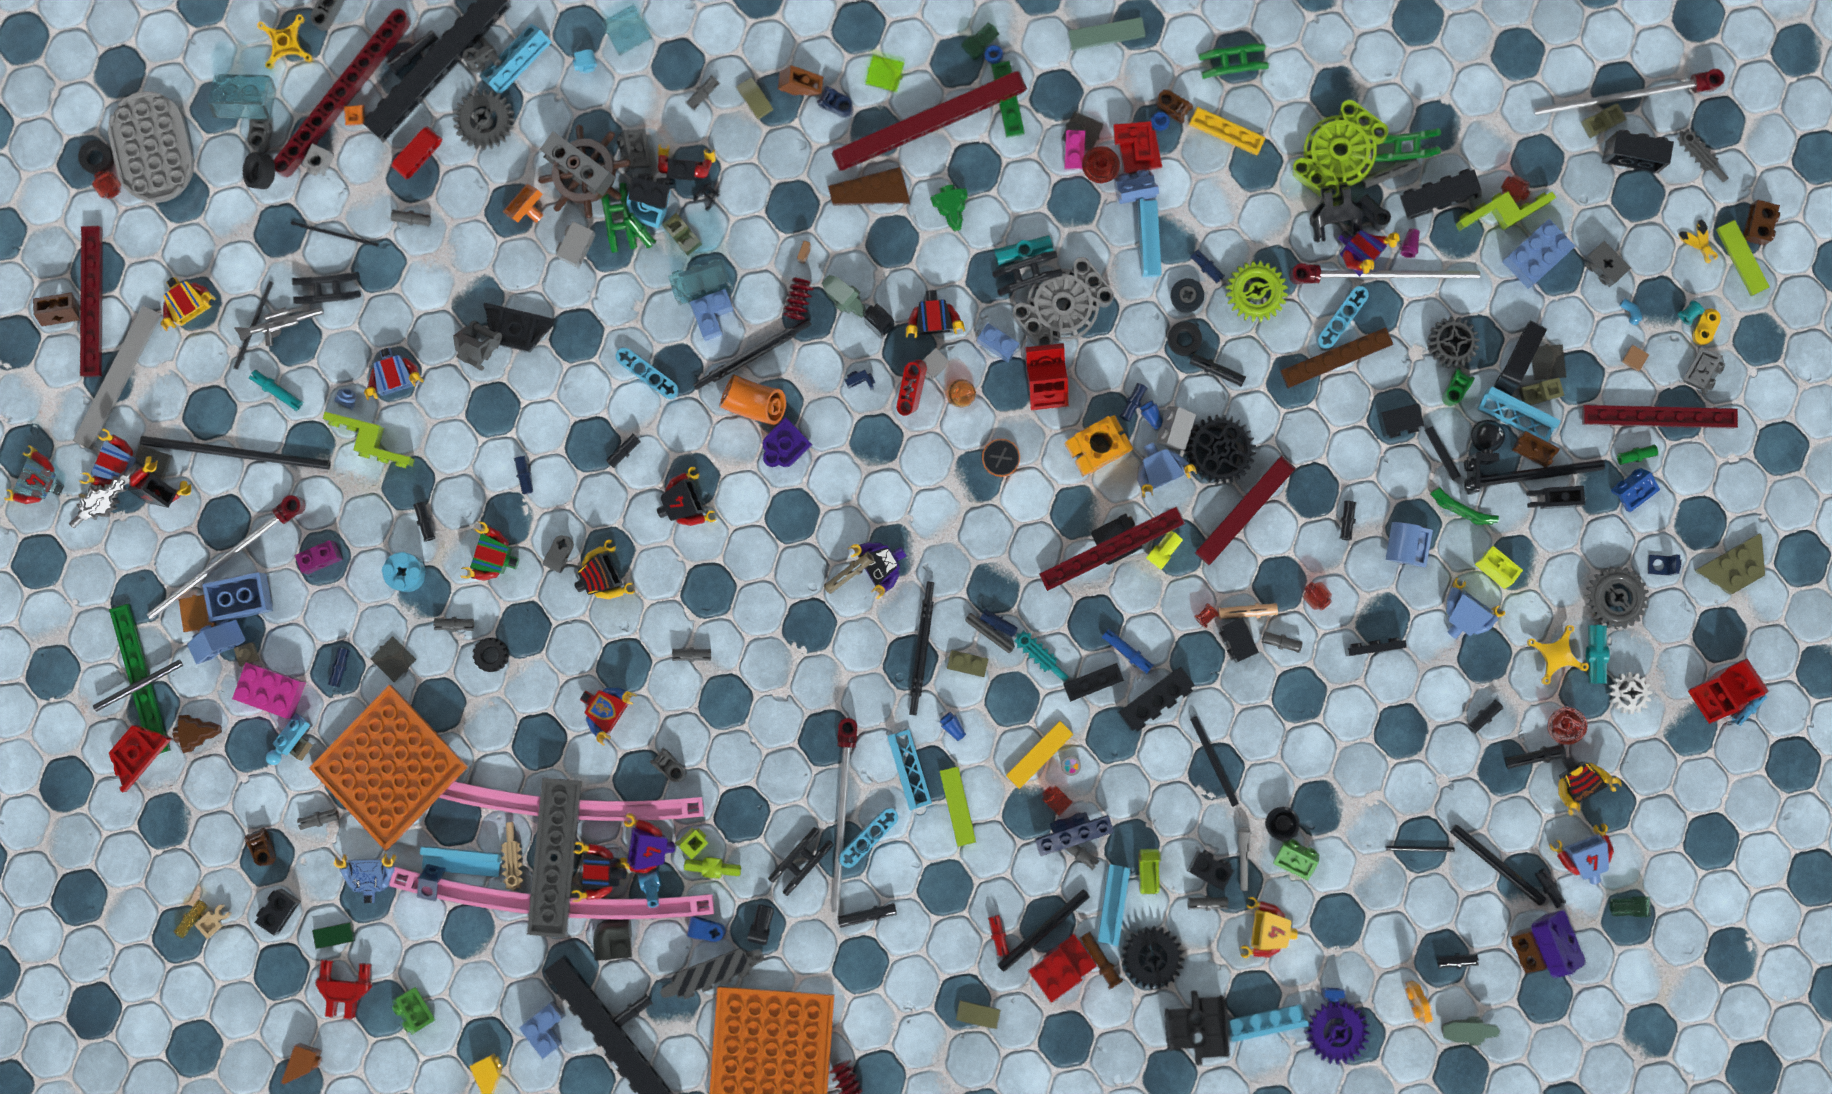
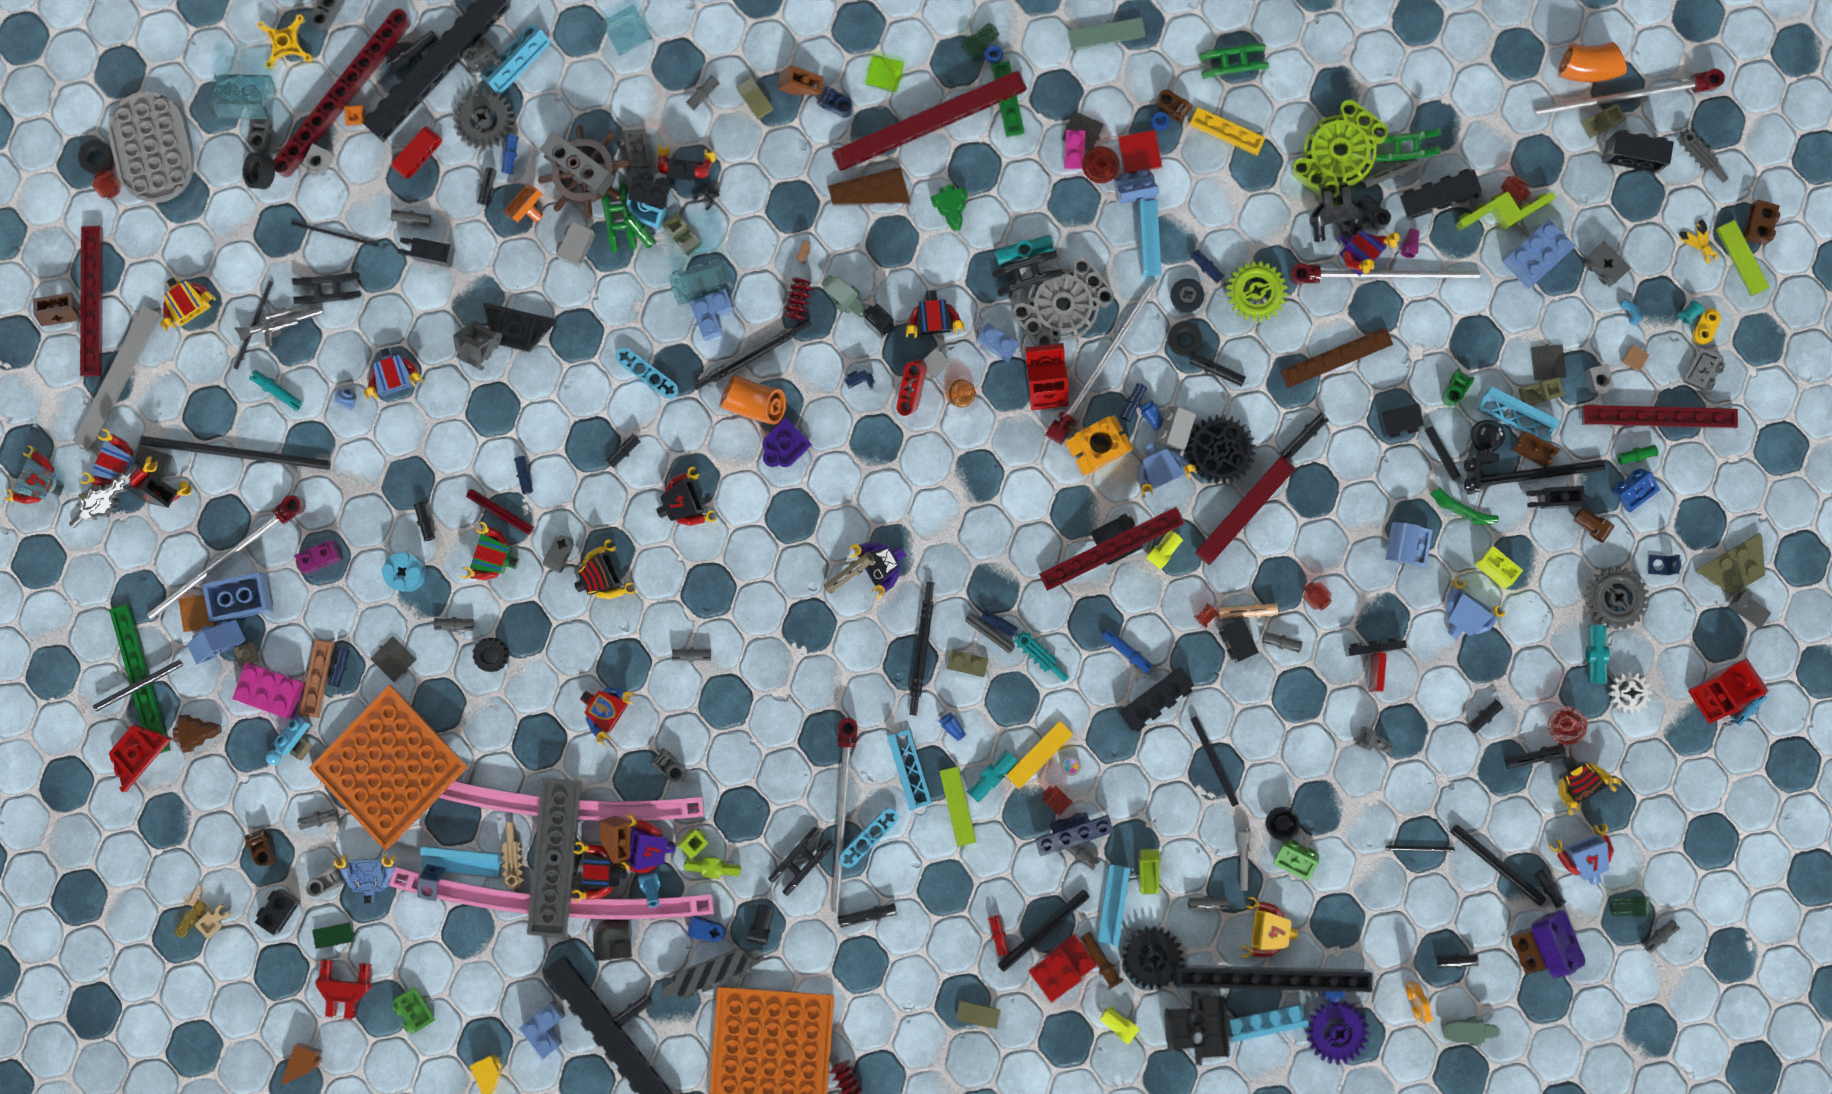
(317, 678): none -> nougat tile
(328, 881): none -> light grey piece
(368, 440): lime bracket -> none
(428, 251): none -> black hinge
(487, 186): none -> black axle
(500, 511): none -> dark red axle
(509, 154): none -> blue pin
(584, 61): medium azure plate -> none
(616, 838): none -> dark orange slope
(991, 776): none -> teal piece
(1001, 457): black tile -> none
(1059, 429): none -> flat silver piece
(1093, 682): black plate -> none
(1123, 1028): none -> neon yellow piece
(1137, 134): red plate -> none
(1208, 873): black brick -> none
(1272, 978): none -> black brick
(1309, 431): none -> black pin
(1342, 317): medium azure beam -> none
(1348, 520): black pin -> none
(1370, 739): none -> dark grey piece
(1377, 672): none -> red tile
(1453, 326): dark grey gear -> none
(1520, 358): black beam -> none
(1557, 654): yellow piece -> none
(1592, 63): none -> orange brick
(1598, 527): none -> reddish brown piece
(1603, 372): none -> light grey brick
(1661, 936): none -> dark grey pin
(1749, 608): none -> dark grey bracket

